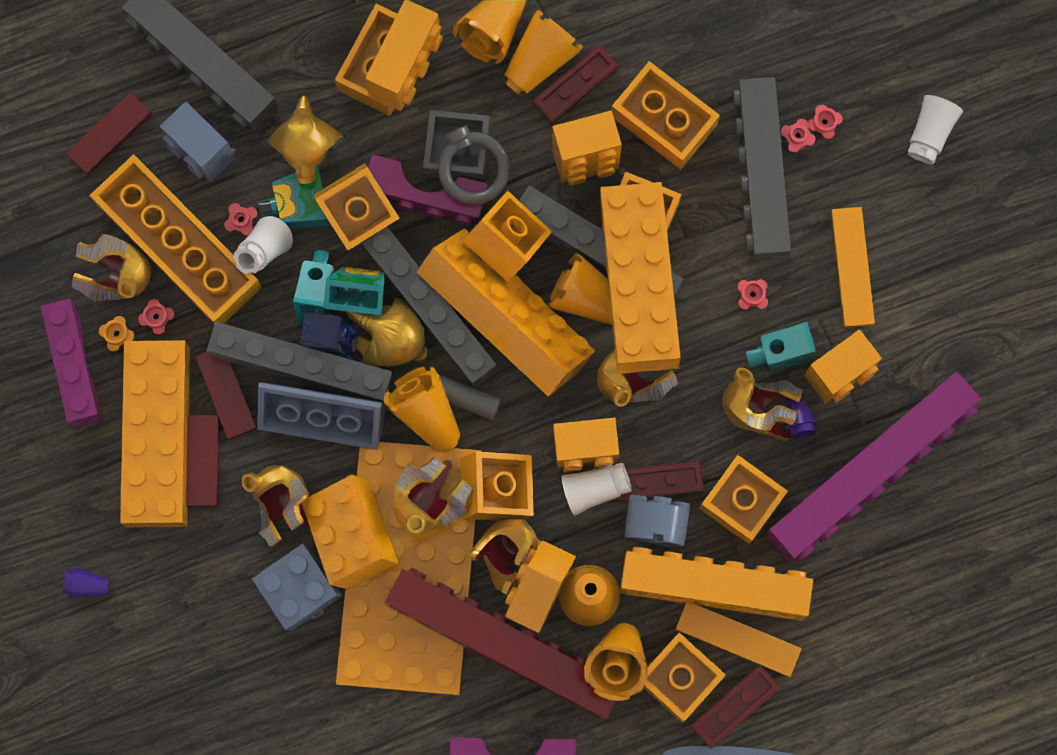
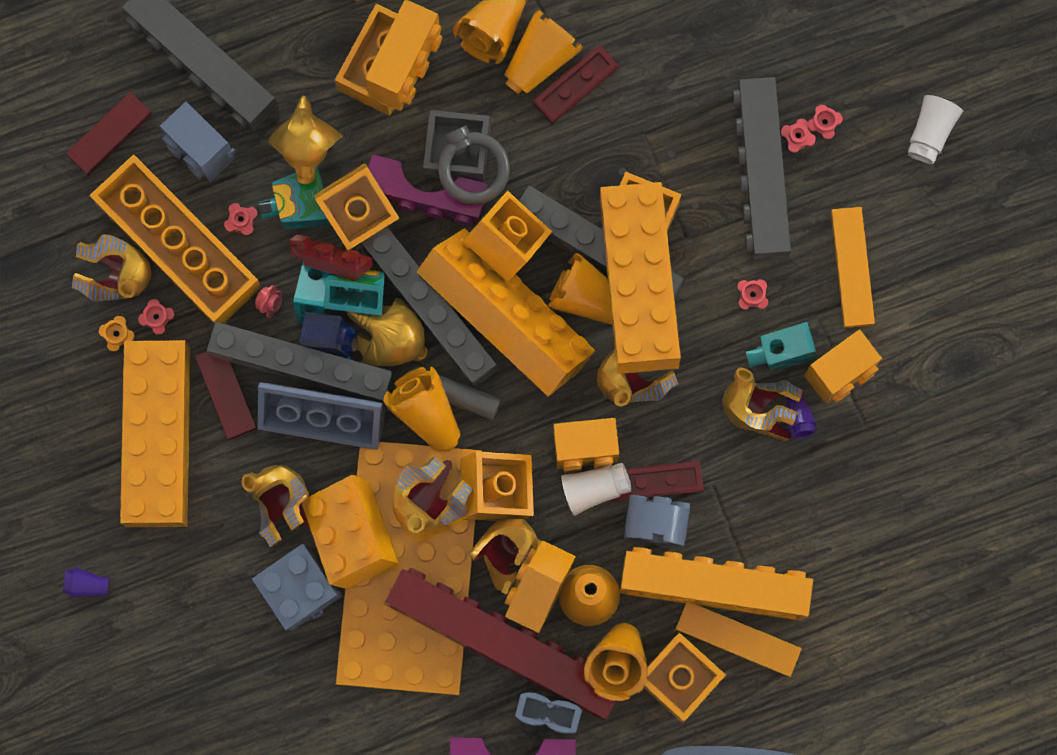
(69, 359): magenta arch -> none
(202, 461): dark red tile -> none
(265, 243): white plant -> none
(269, 300): none -> coral plate
(330, 258): none -> dark red hinge
(539, 711): none -> sand blue brick
(586, 148): light orange brick -> none
(665, 115): light orange brick -> none
(735, 706): dark red tile -> none
(743, 499): light orange brick -> none
(879, 462): magenta brick -> none

